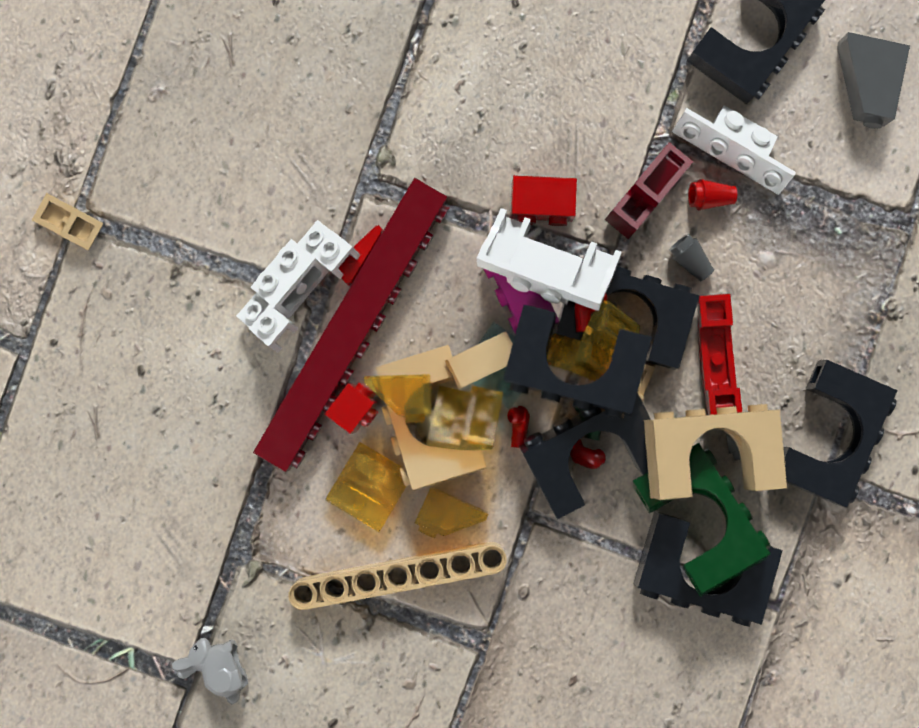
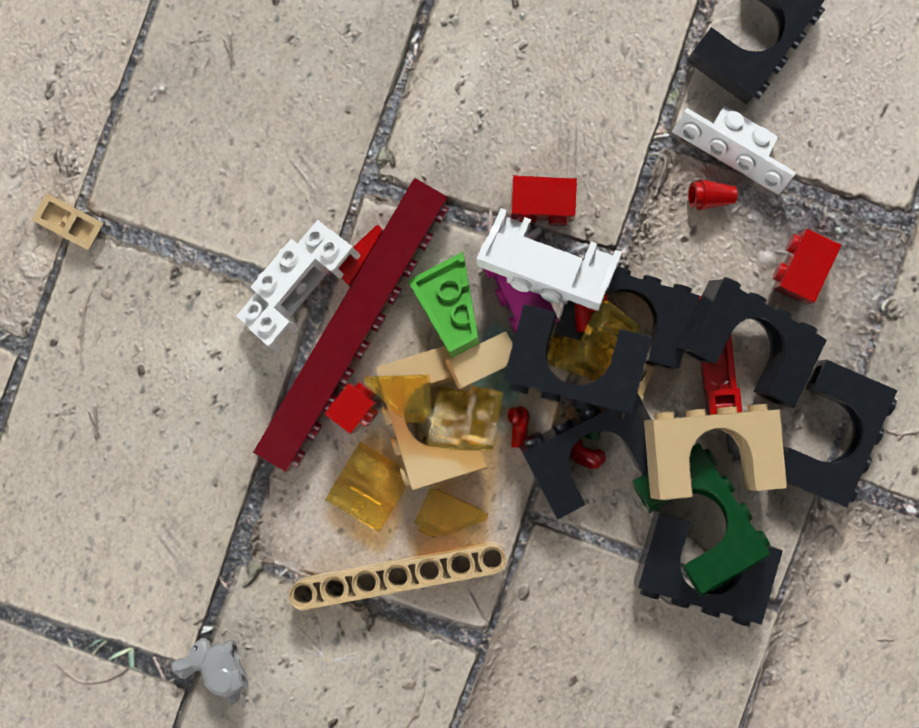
(448, 303): none -> bright green wing
(648, 190): dark red slope -> none
(692, 257): dark grey cone -> none
(792, 344): none -> black arch
(805, 266): none -> red brick
(872, 77): dark grey slope -> none

